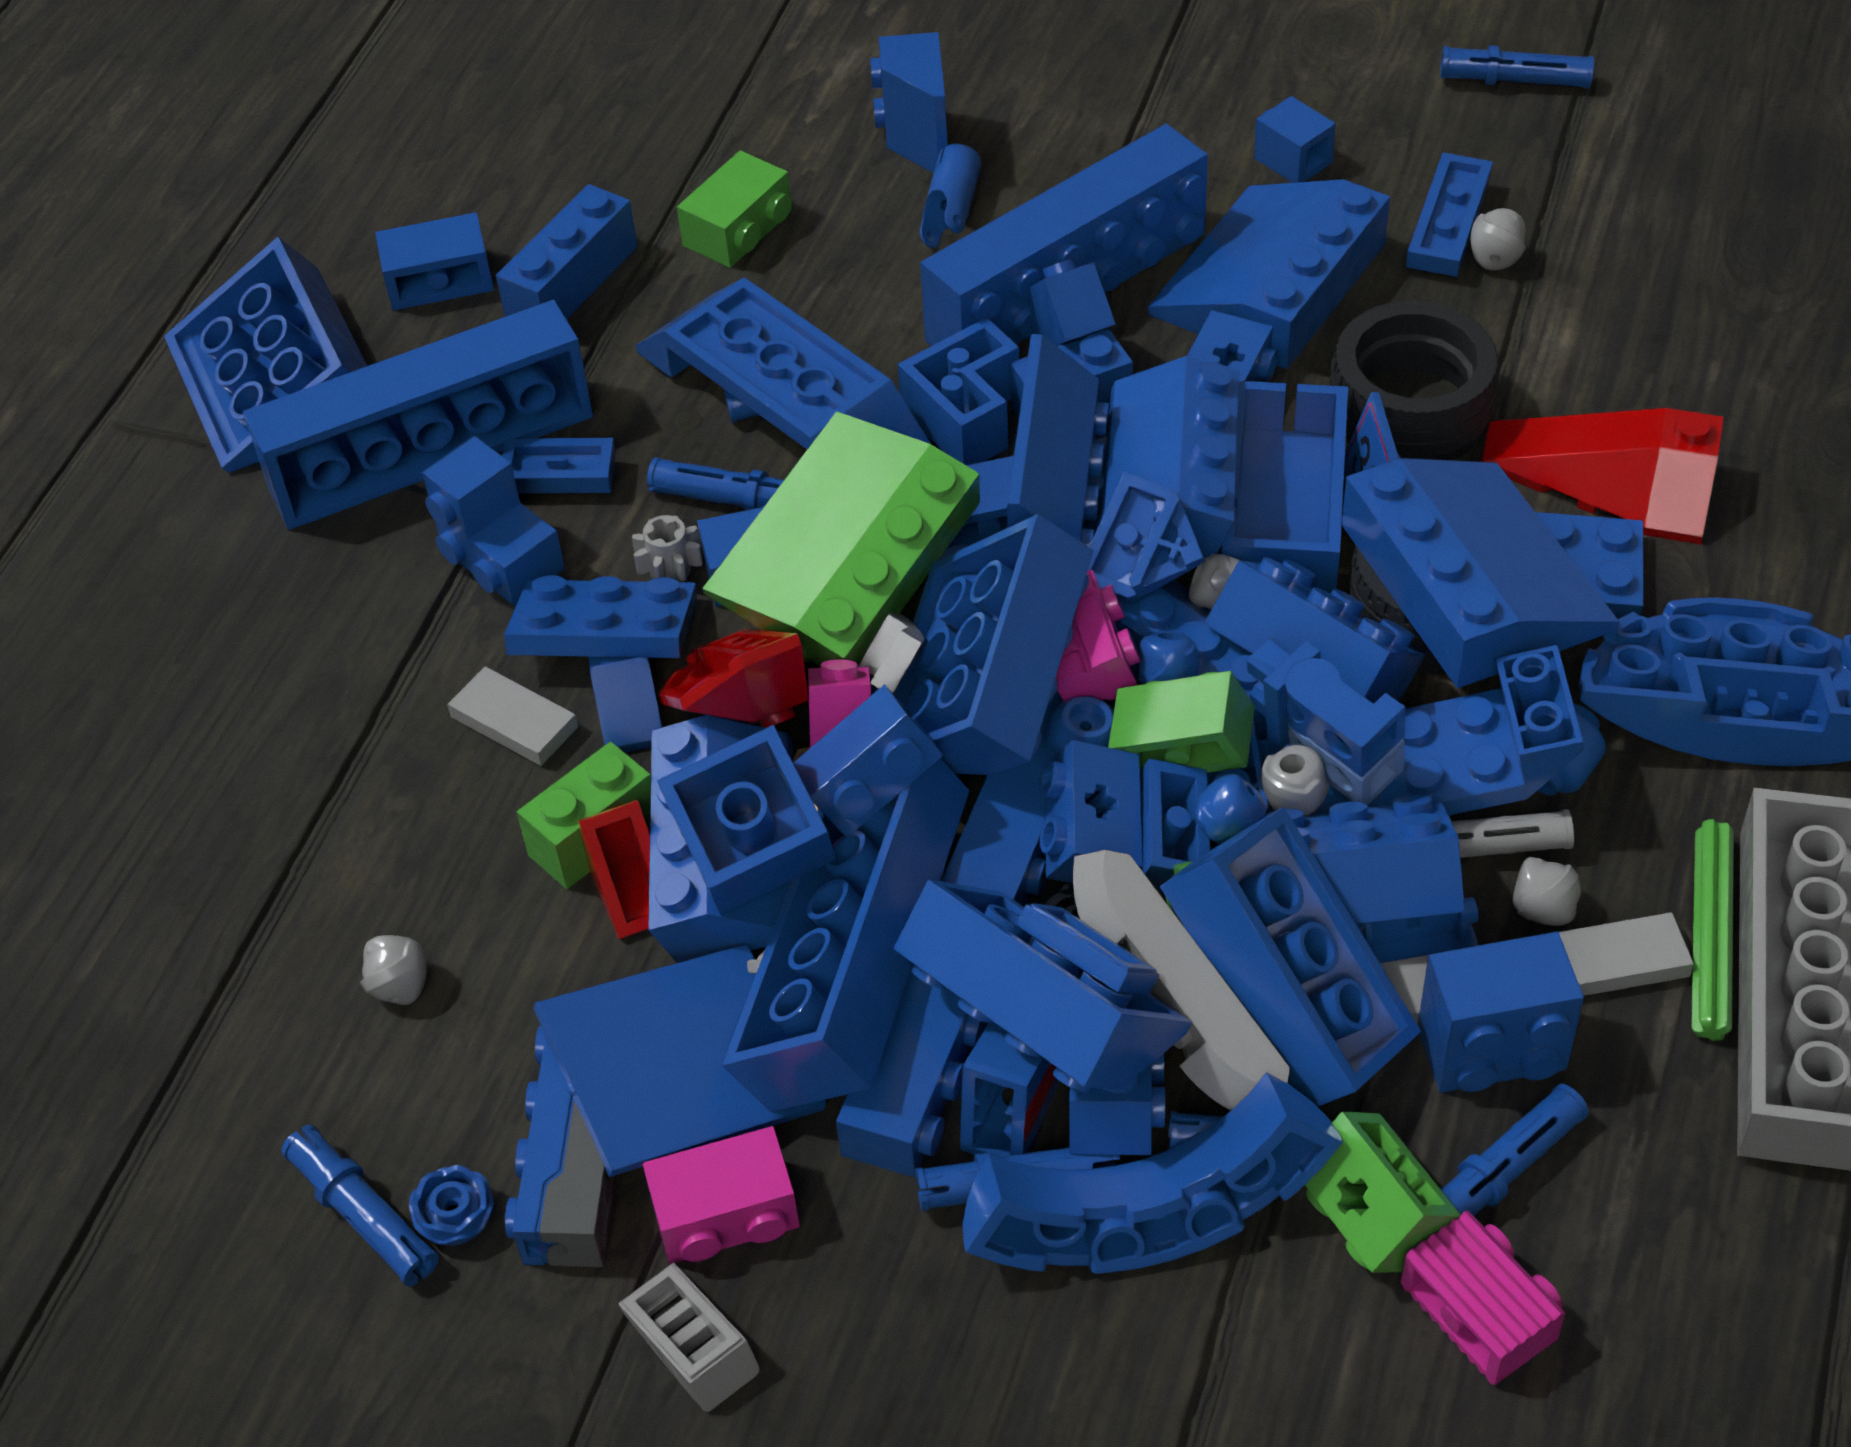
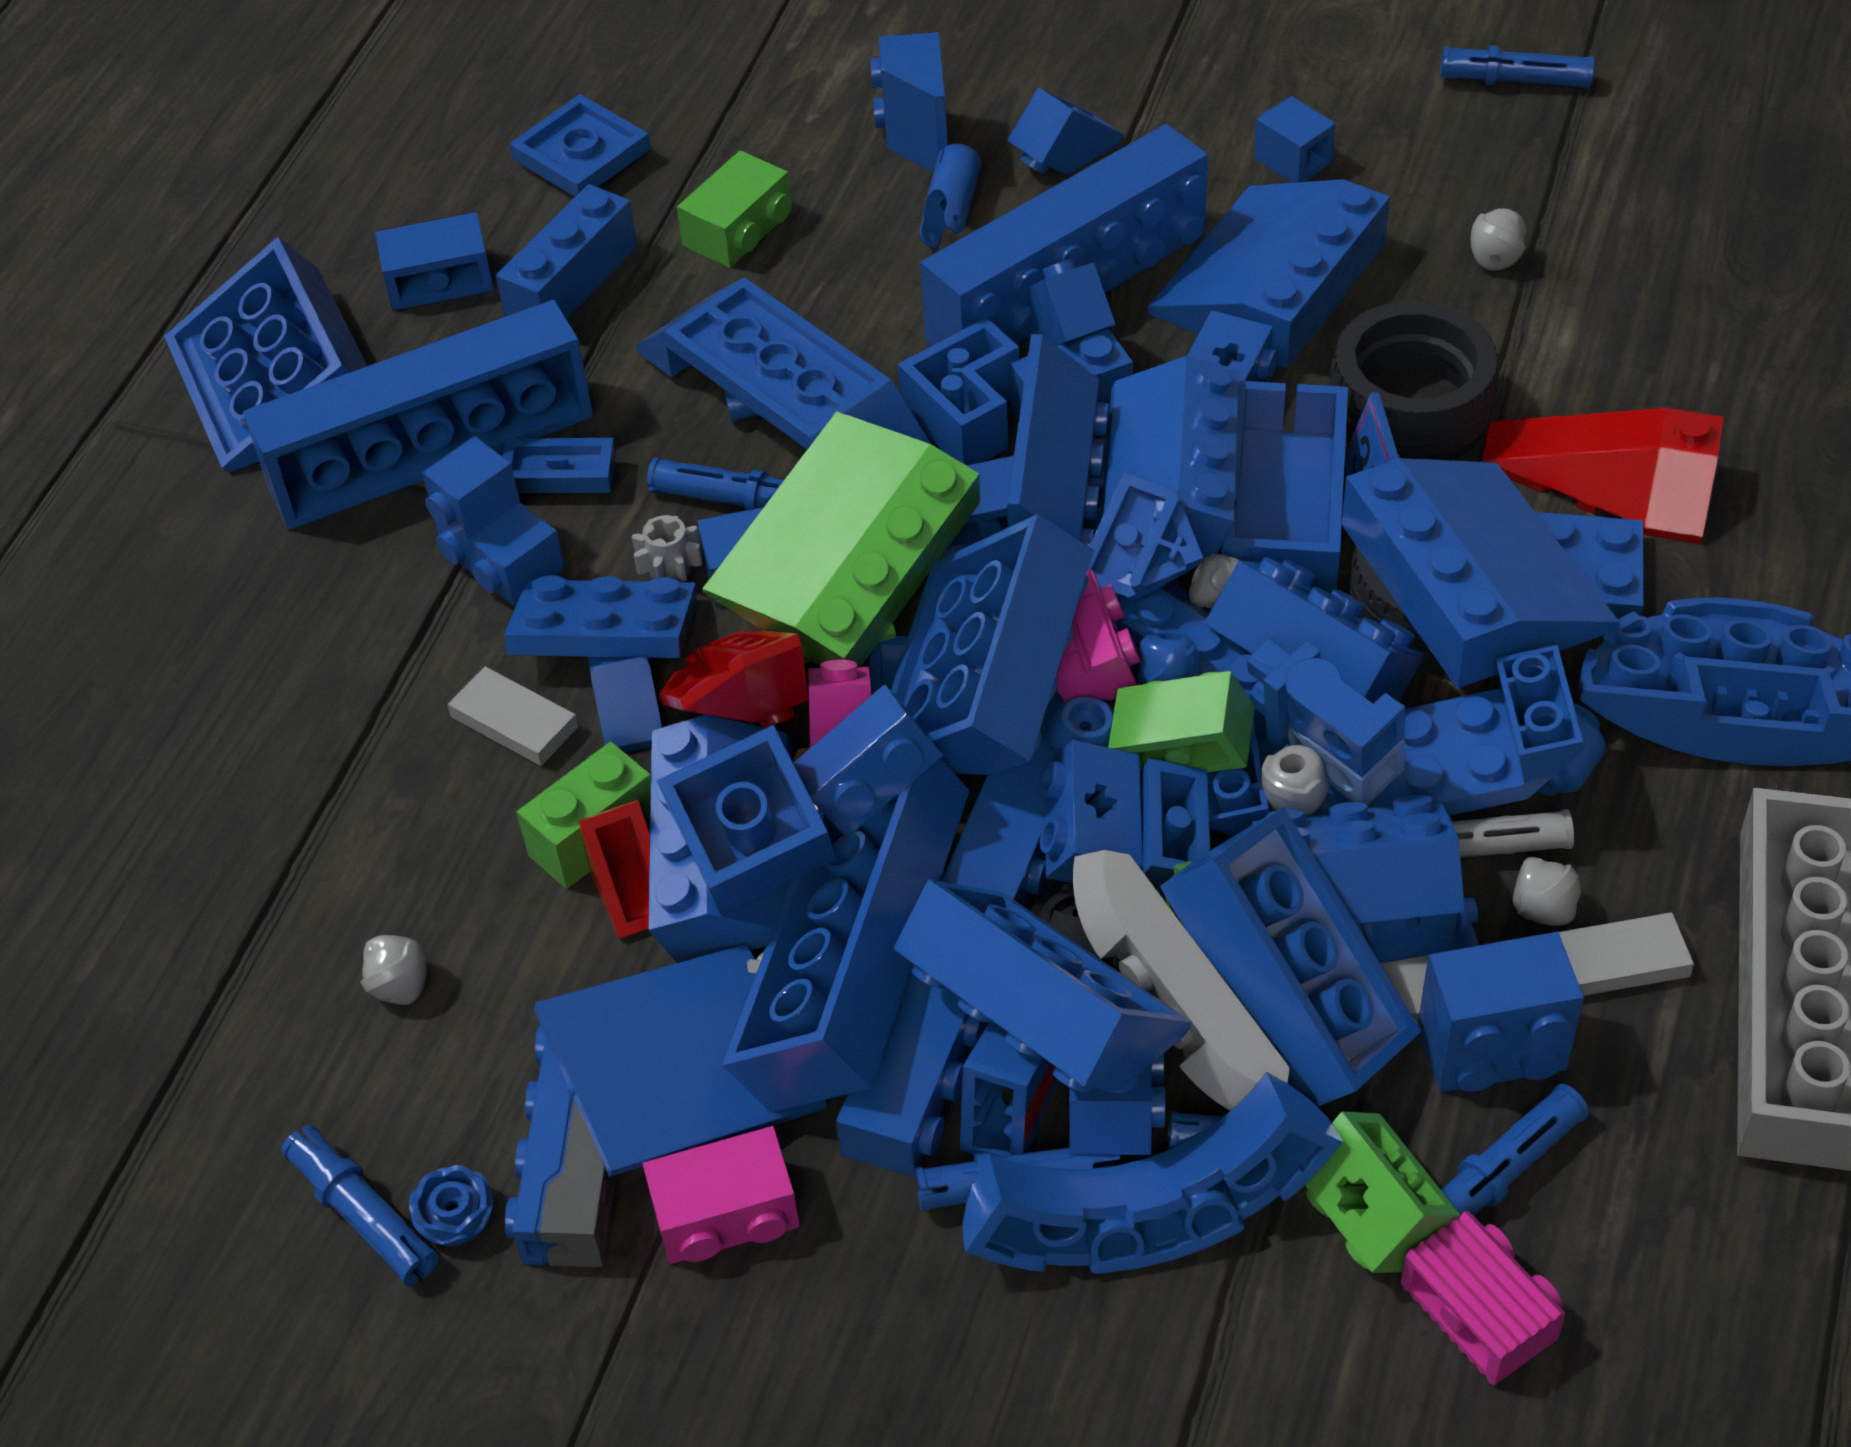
(580, 145): none -> blue plate
(716, 1367): light grey slope -> none
(892, 651): light grey slope -> none
(1061, 134): none -> blue slope
(1088, 949): blue tile -> none
(1228, 808): blue piece -> none
(1449, 214): blue plate -> none
(1713, 930): bright green axle -> none

